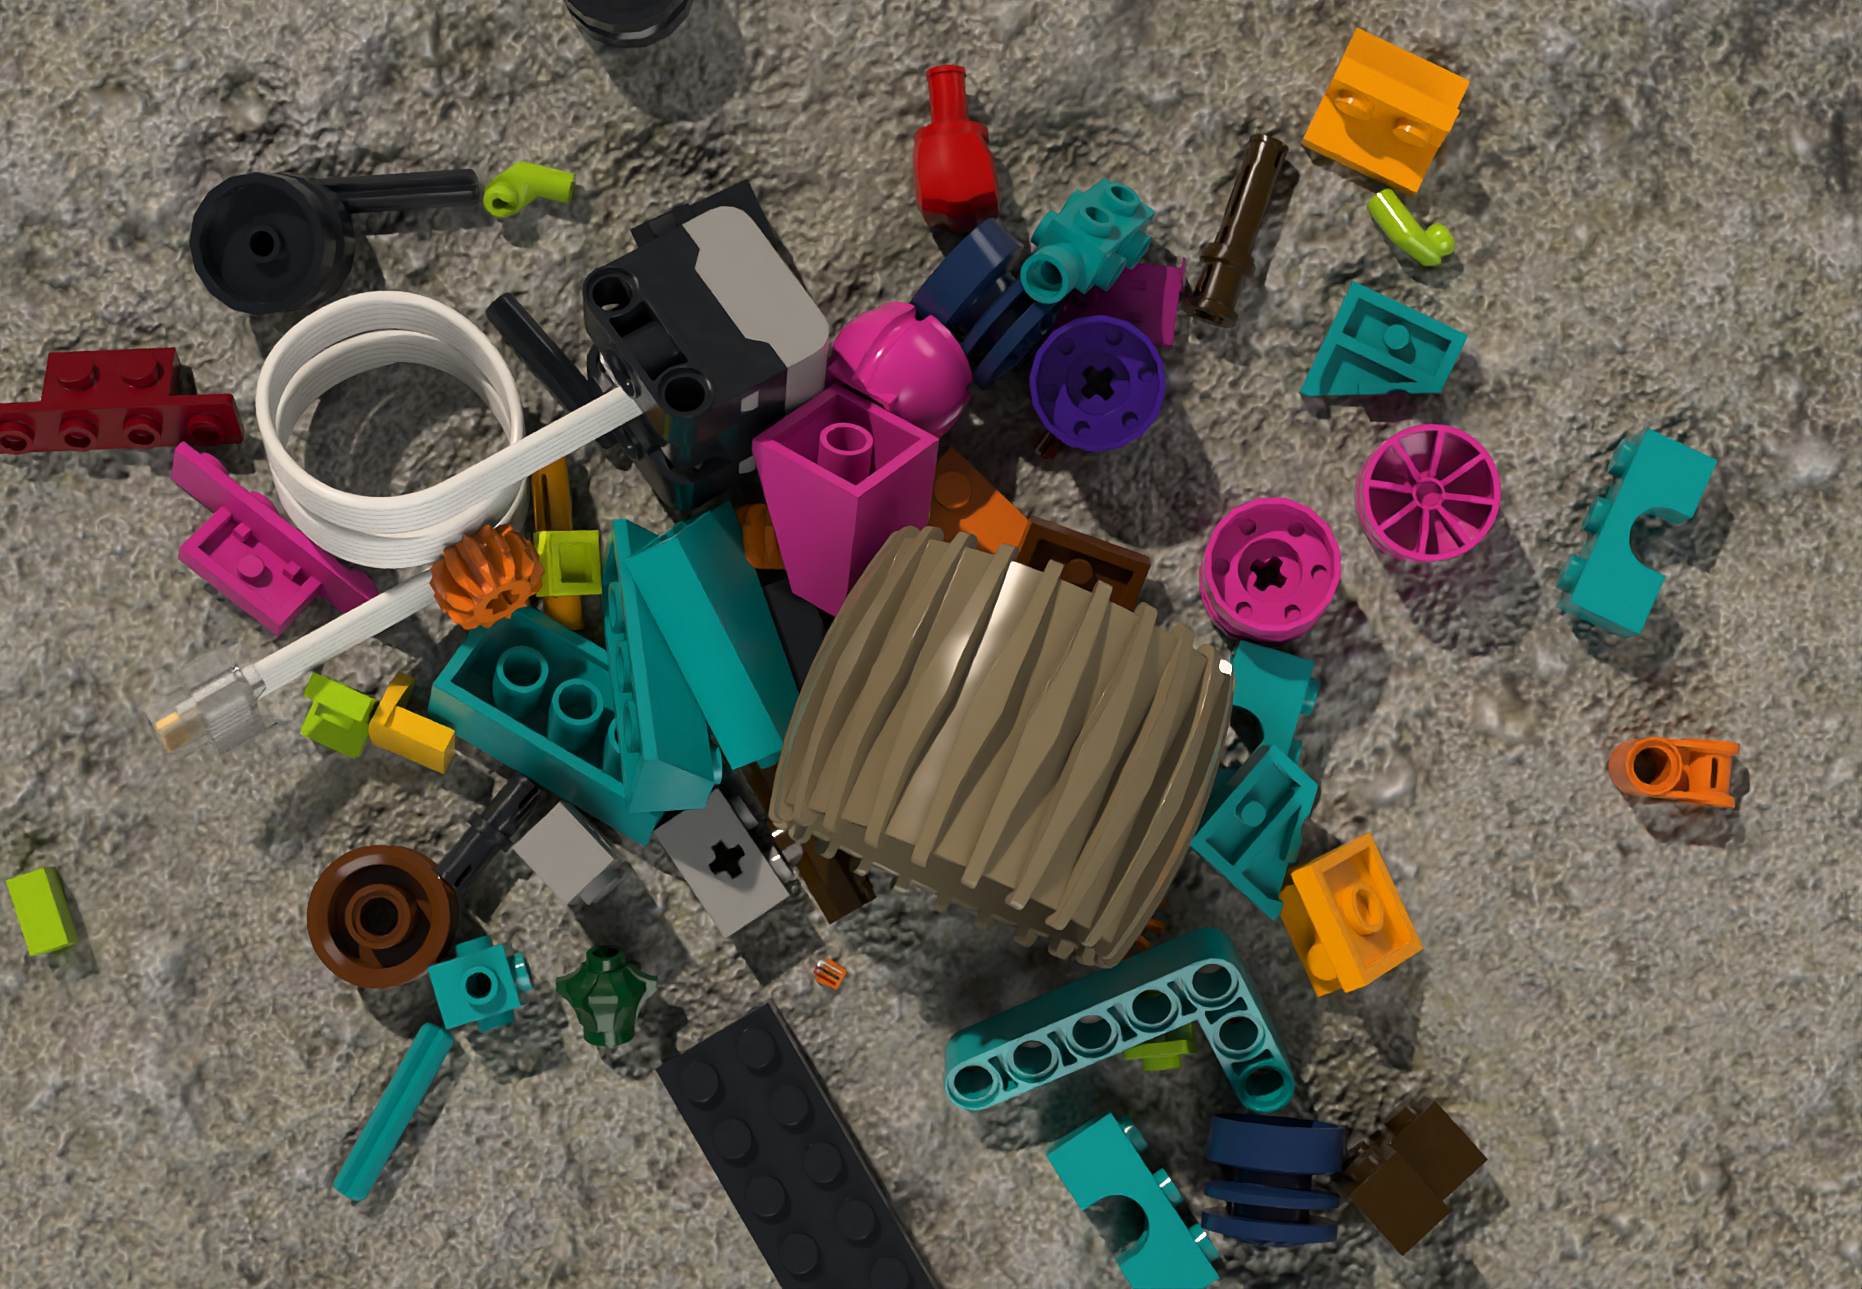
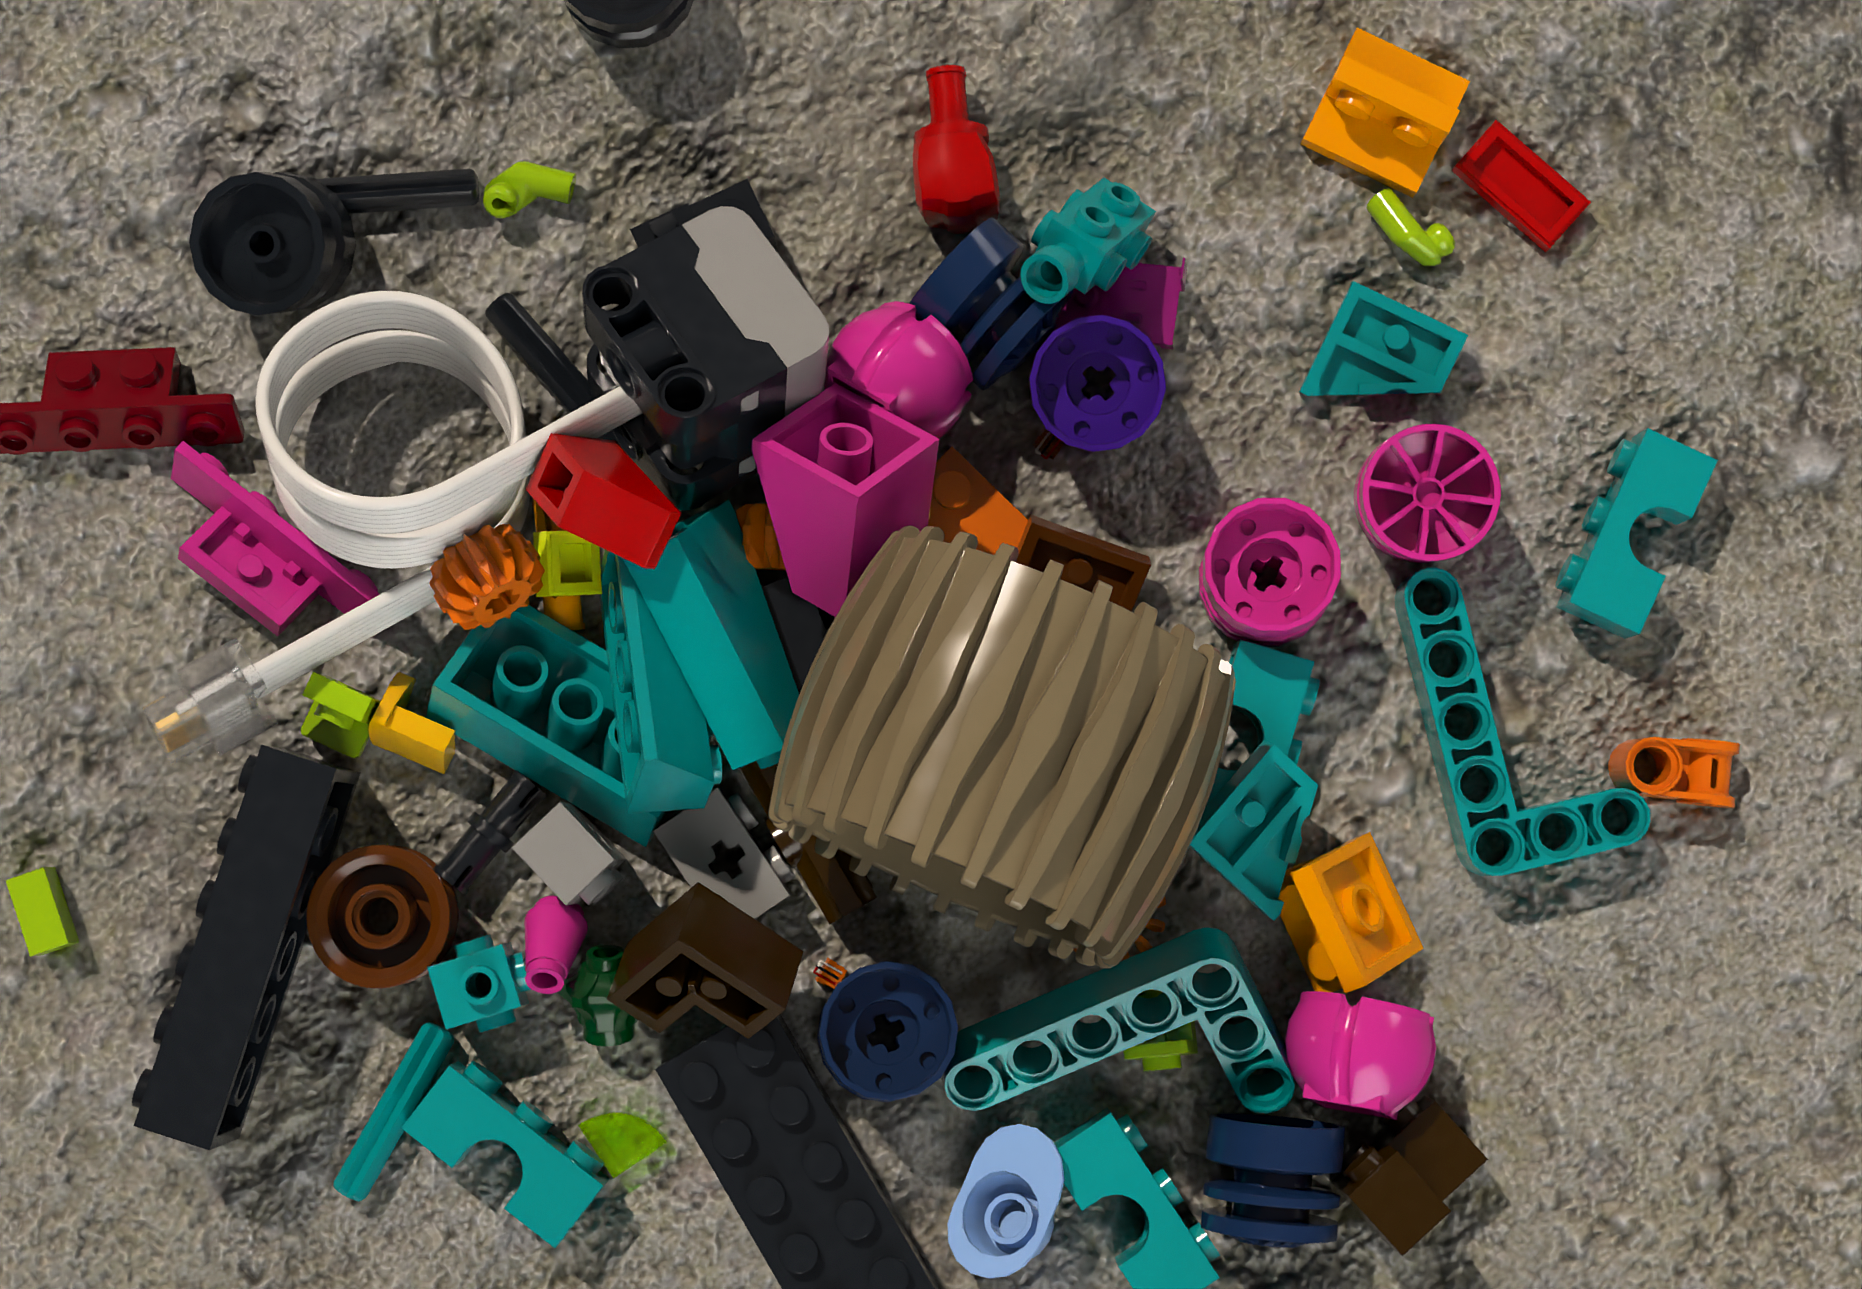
(244, 948): none -> black brick
(552, 943): none -> dark pink cone
(556, 1177): none -> teal arch
(603, 498): none -> red slope
(621, 1139): none -> clear neon green tile
(706, 957): none -> dark brown brick
(898, 995): none -> dark blue wheel
(1006, 1202): none -> light blue piece
(1229, 257): dark brown pin -> none
(1359, 1055): none -> dark pink piece
(1483, 750): none -> teal beam
(1521, 186): none -> red tile

